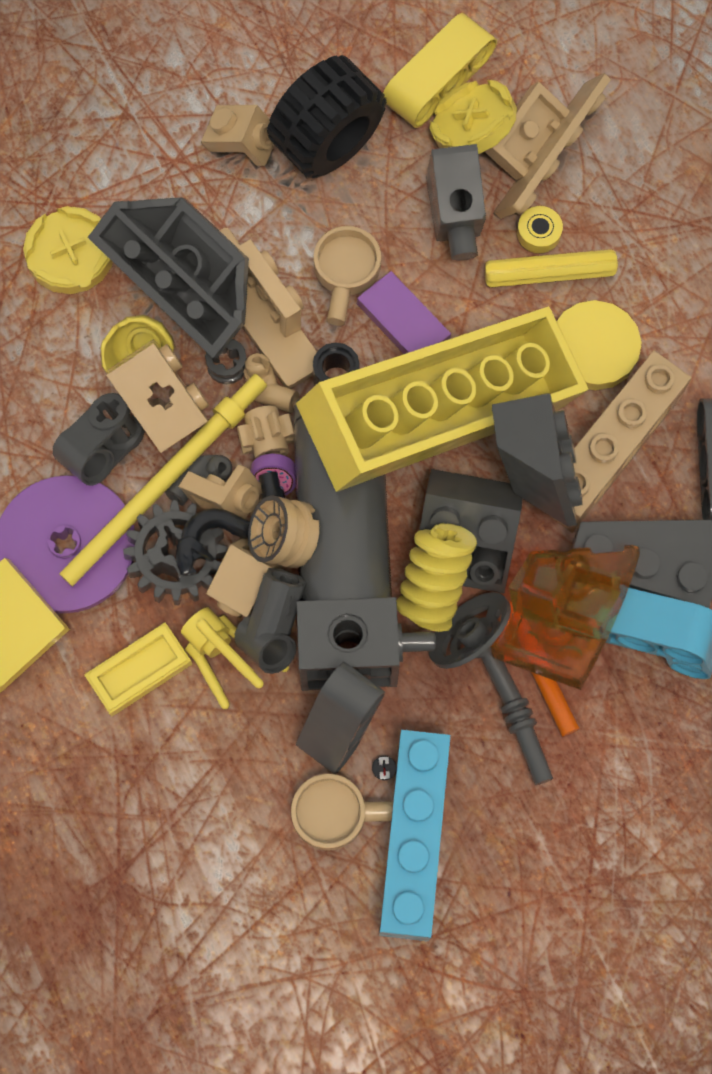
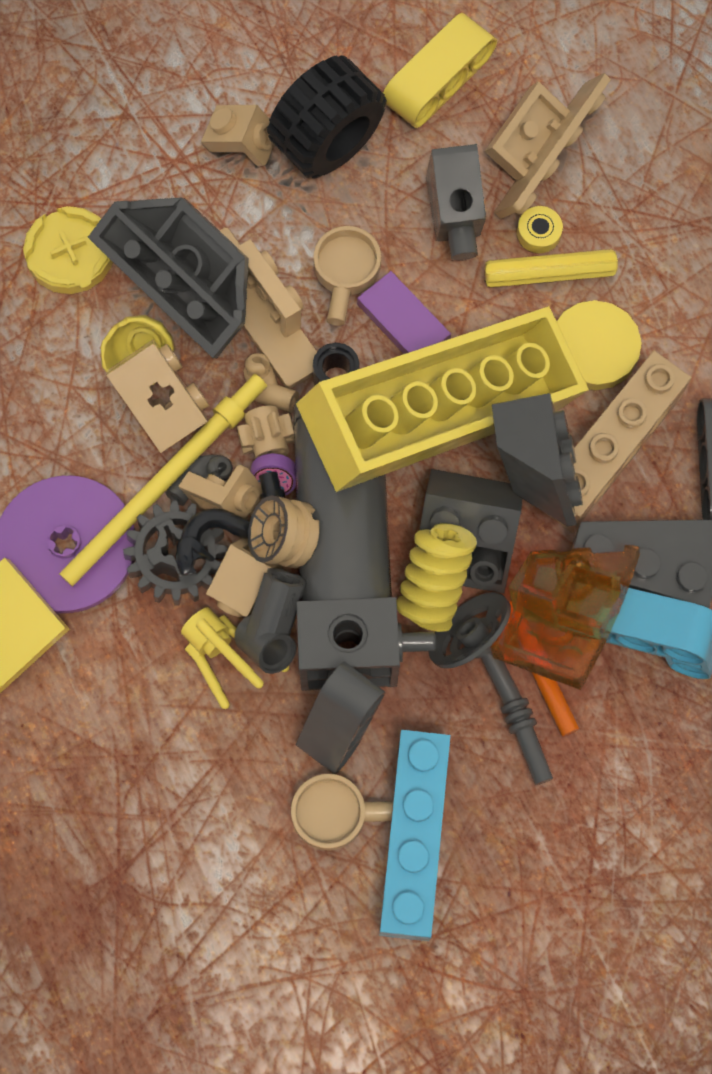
(96, 442): dark grey piece -> none
(138, 669): light yellow tile -> none
(219, 372): dark grey bush -> none
(384, 768): black piece -> none
(474, 116): light yellow tile -> none

